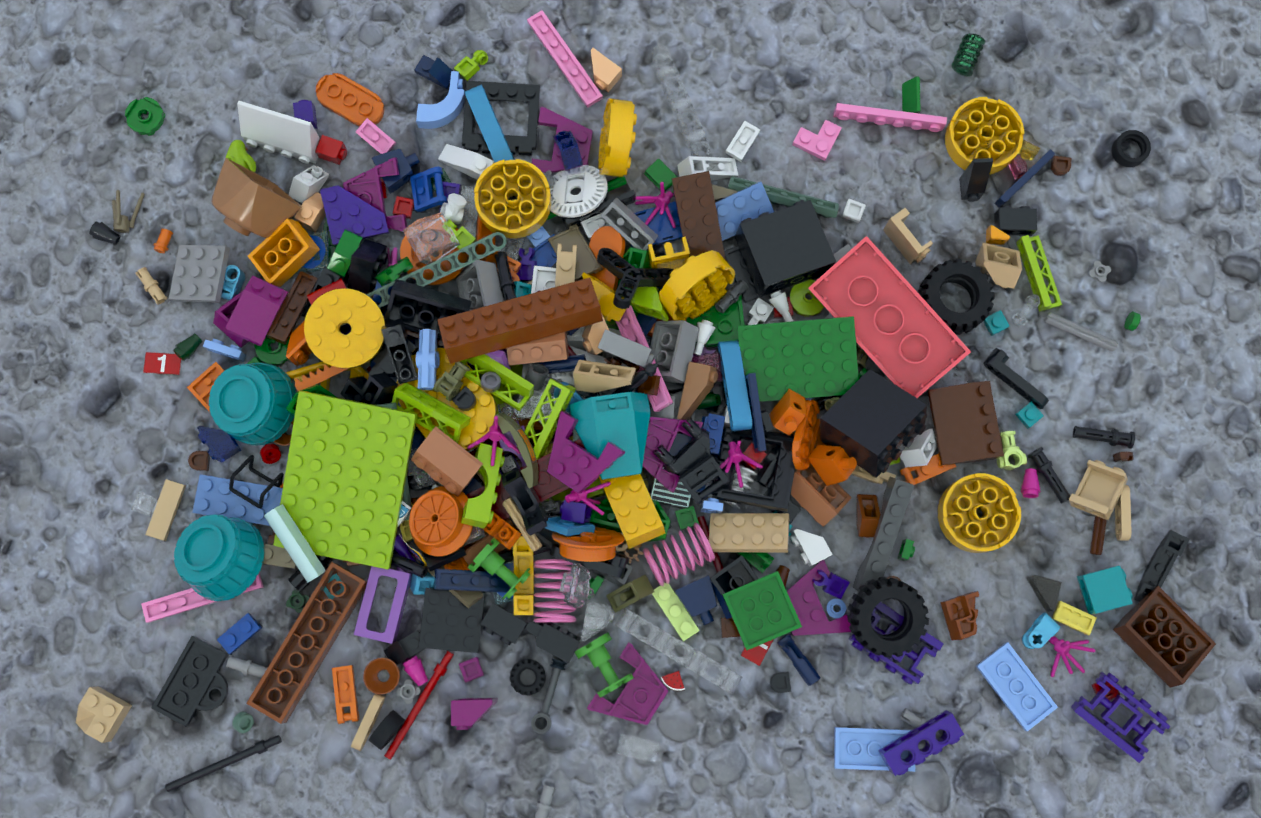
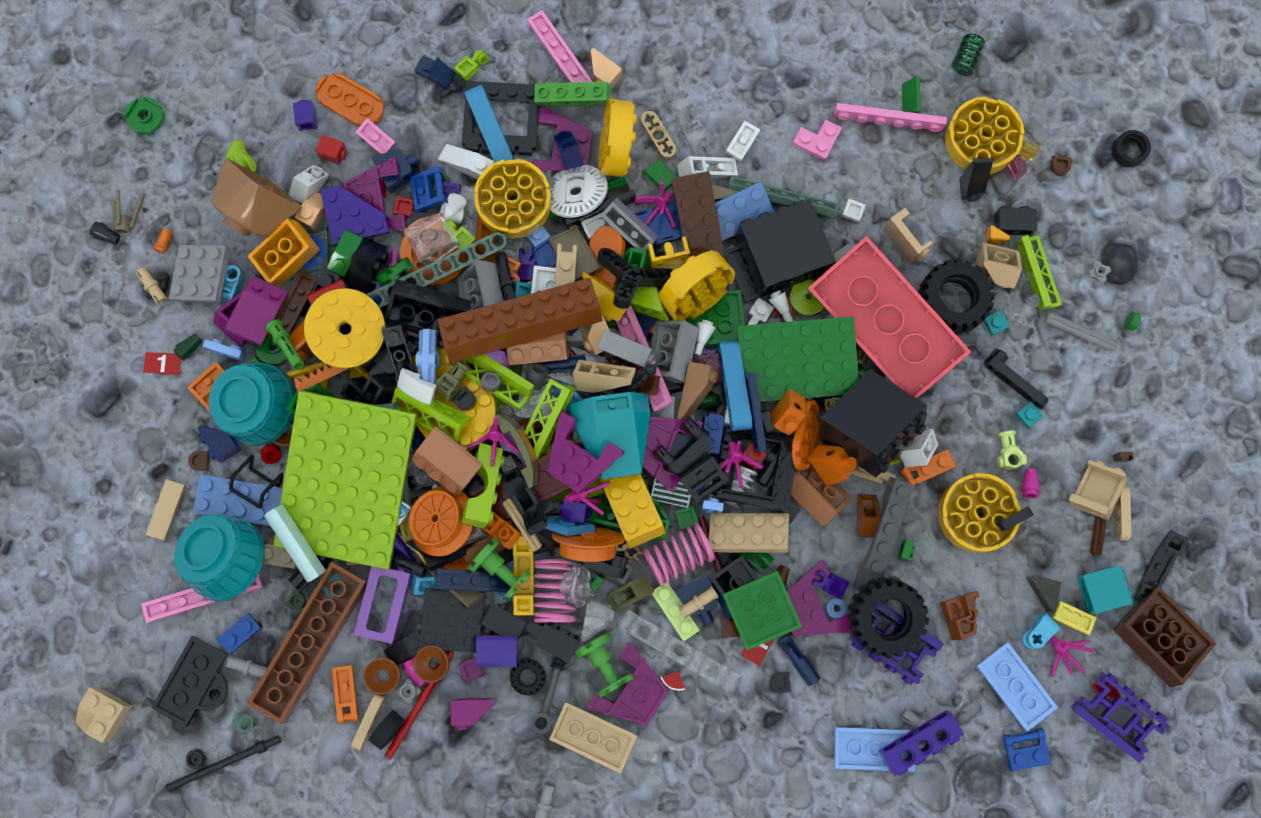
(190, 759): none -> black plate
(278, 132): white slope -> none
(282, 339): none -> bright green pin
(415, 387): none -> white slope
(422, 664): none -> dark orange piece
(444, 112): light blue arch -> none
(496, 651): none -> dark purple slope
(572, 94): none -> bright green brick
(593, 737): none -> tan plate
(647, 127): none -> tan beam
(698, 602): none -> tan pin
(731, 296): dark grey pin -> none
(812, 546): white slope -> none
(965, 423): reddish brown slope -> none
(1015, 519): none -> black beam
(1025, 178): dark blue tile -> none
(1027, 756): none -> blue plate
(1044, 466): black pin -> none
(1114, 436): black pin -> none

